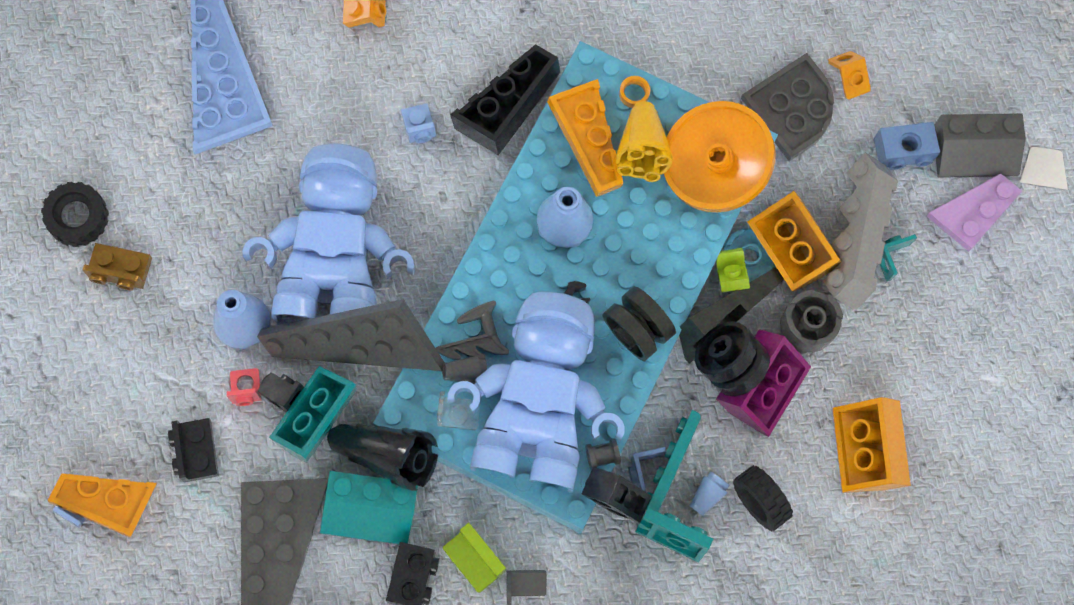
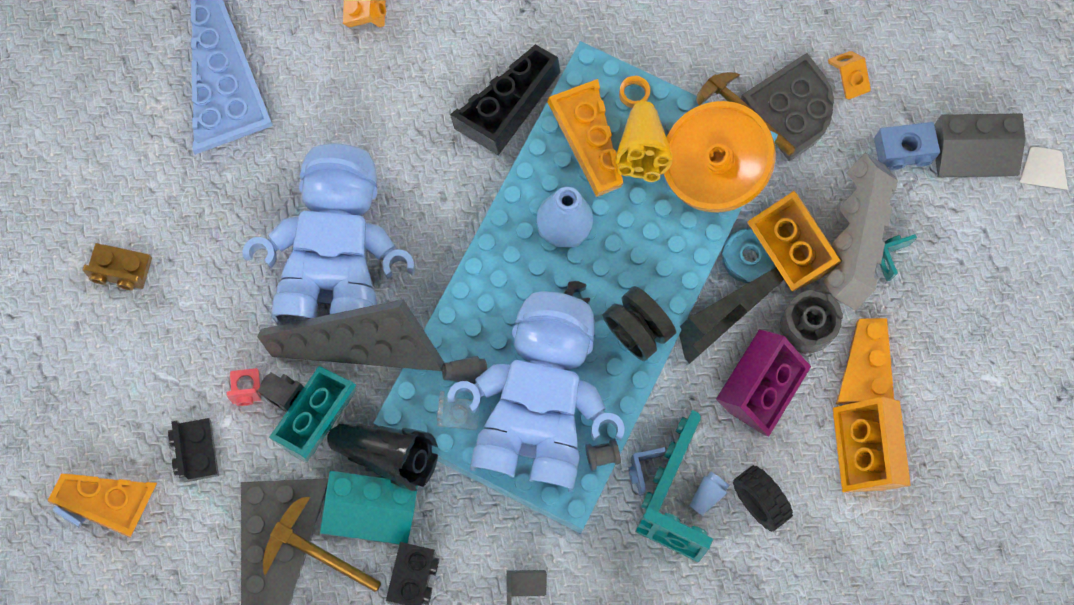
(70, 193): black tyre -> none
(239, 319): light blue cone -> none
(284, 534): none -> pearl gold piece
(418, 123): light blue bracket -> none
(474, 558): lime panel -> none
(488, 342): dark grey piece -> none
(616, 494): black brick -> none
(717, 84): none -> pearl gold piece
(732, 270): lime bracket -> none
(732, 359): black wheel -> none
(869, 363): none -> light orange wing
(975, 211): lavender wing -> none

